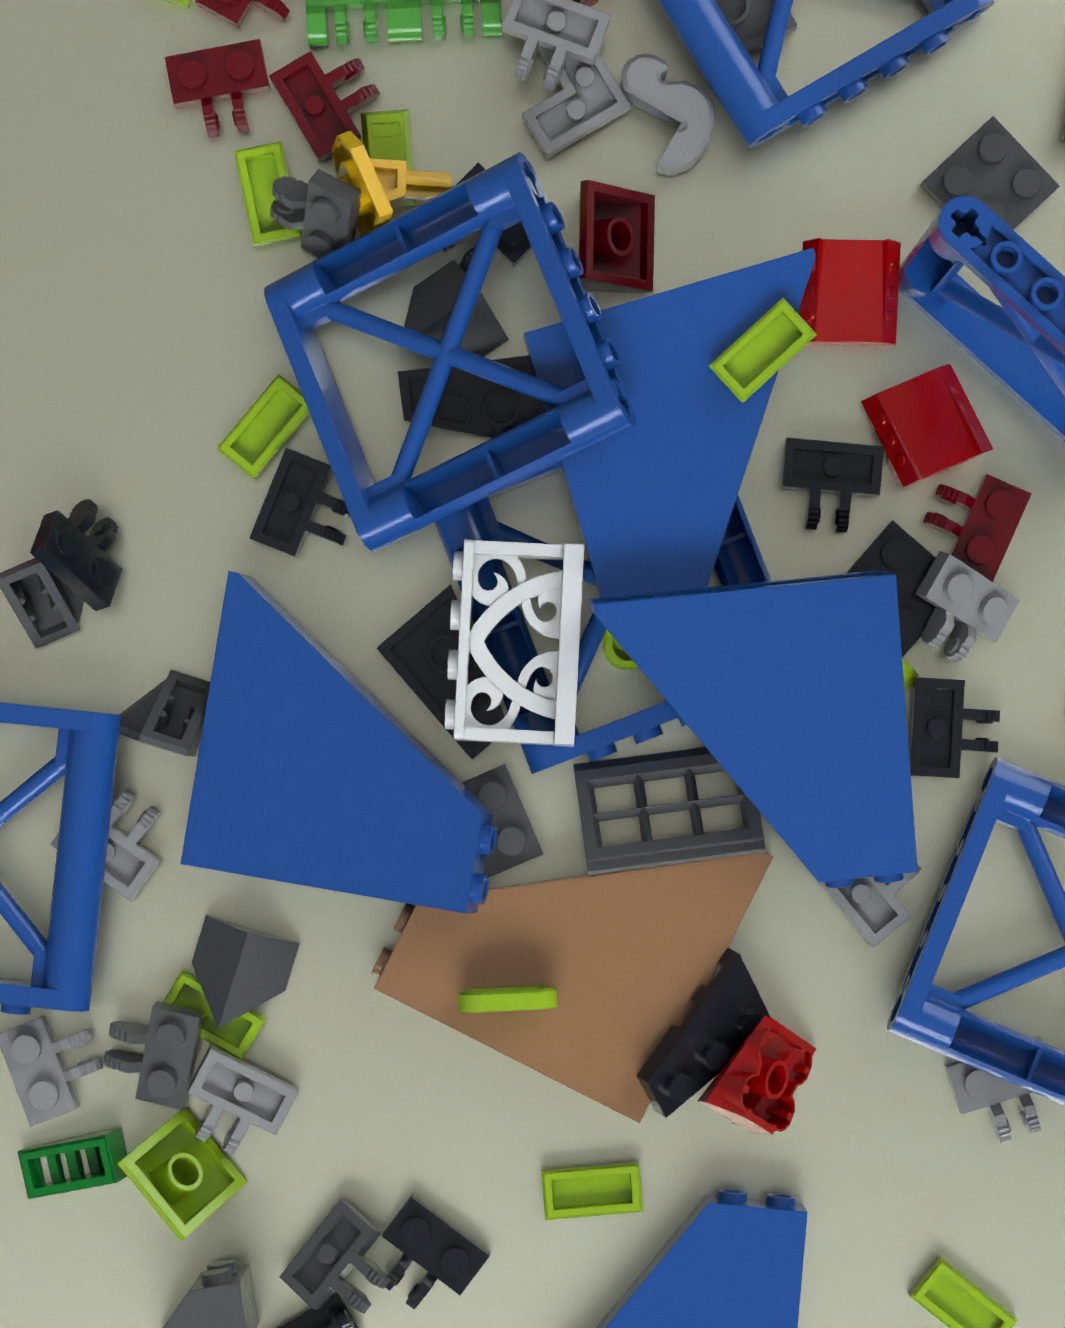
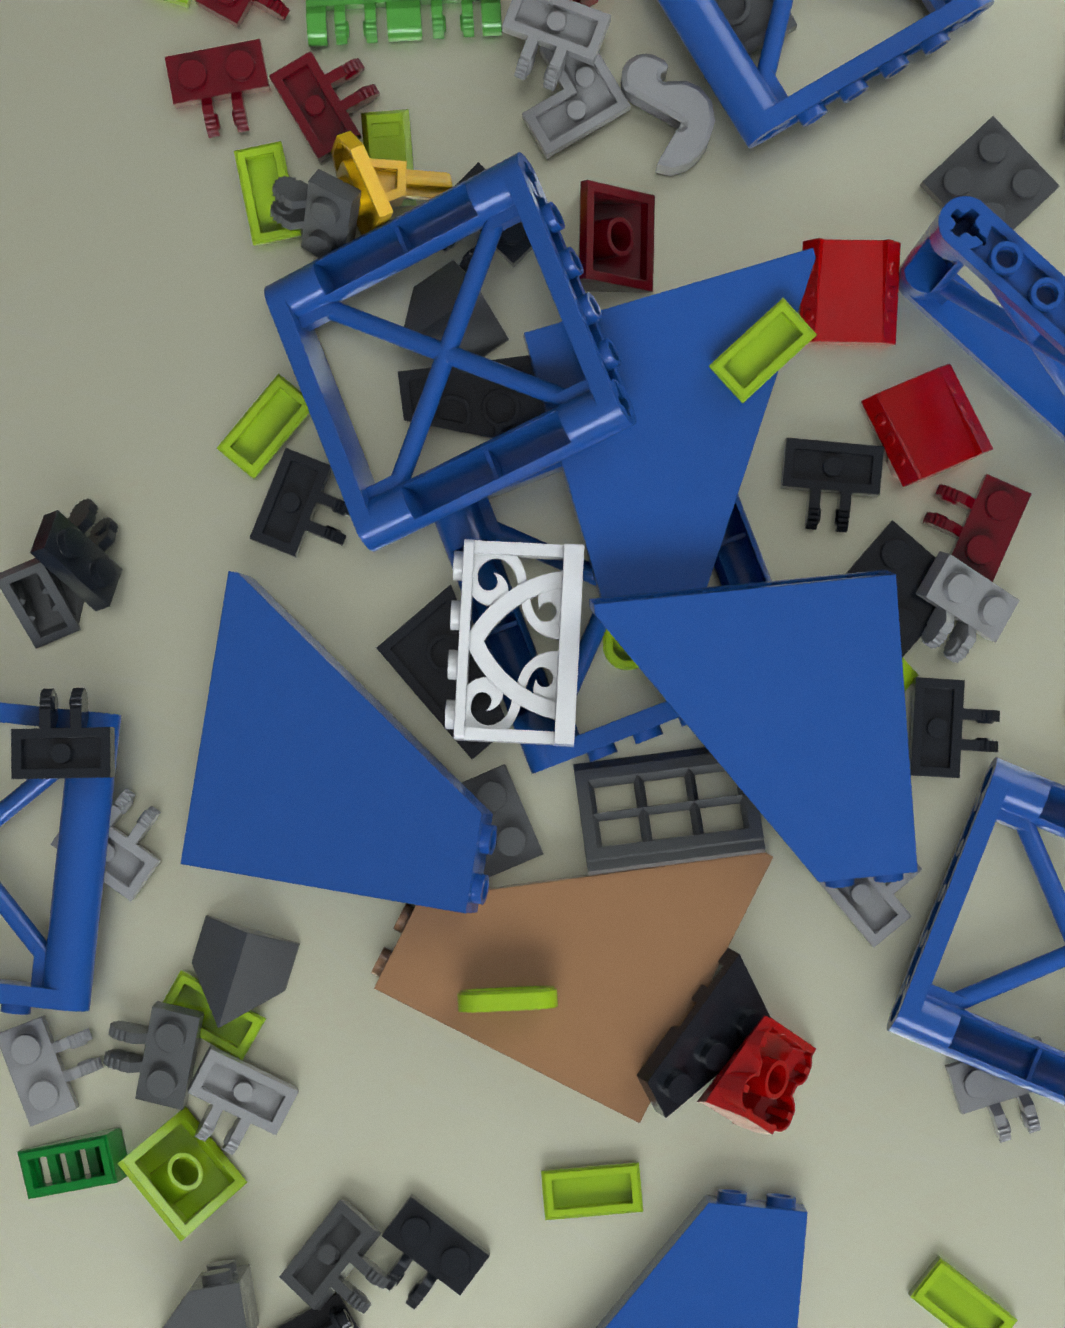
(63, 752): none -> black hinge
(169, 714): dark grey slope -> none

